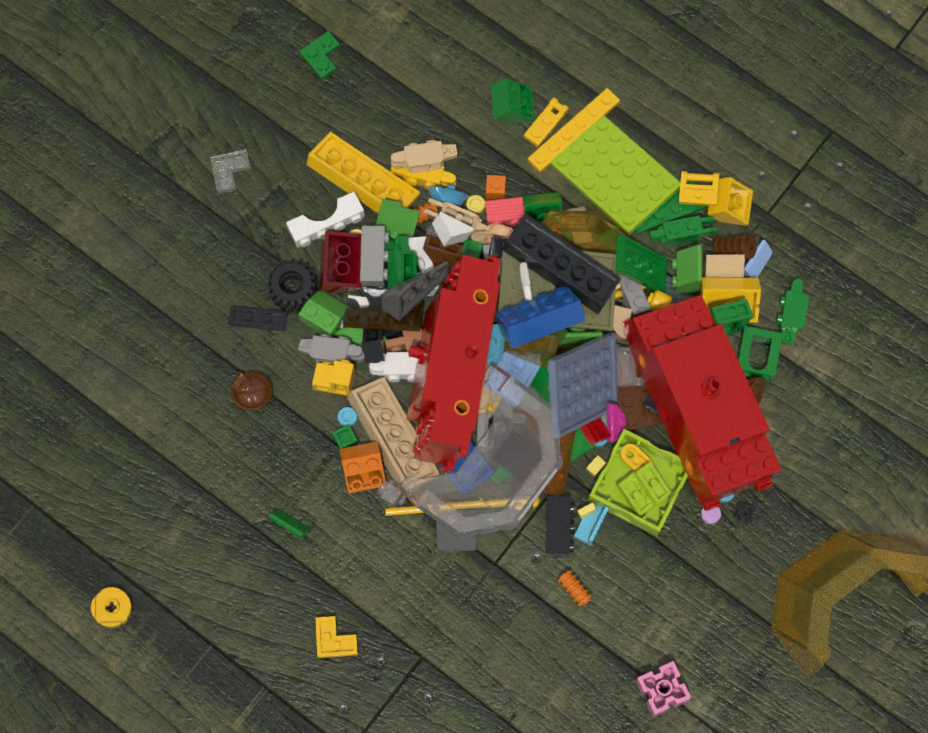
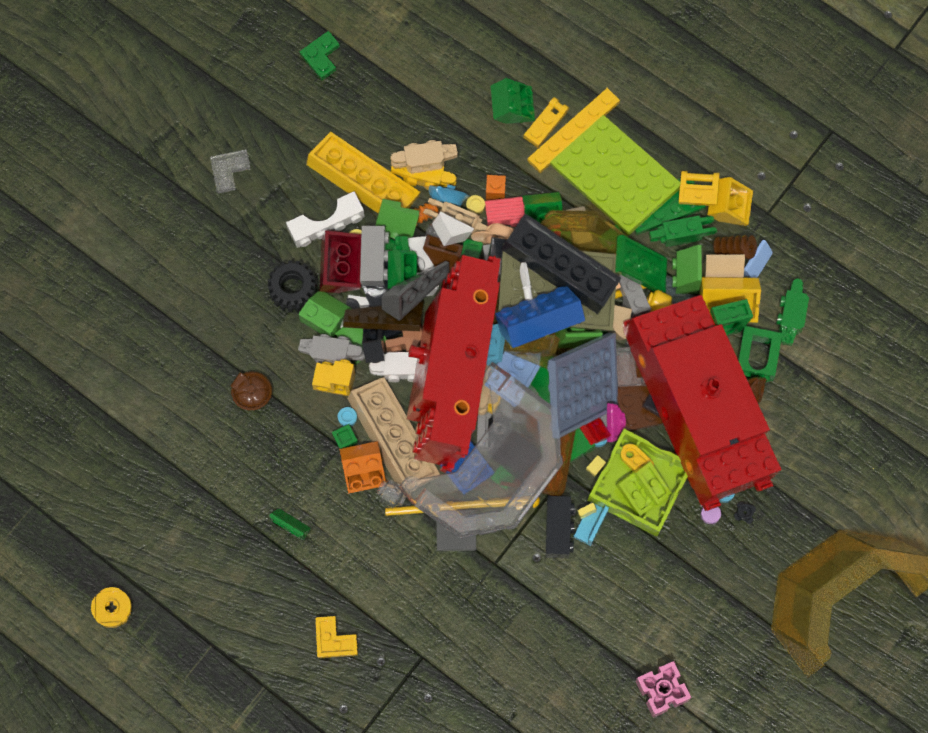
(257, 318): black tile -> none
(574, 588): orange piece -> none

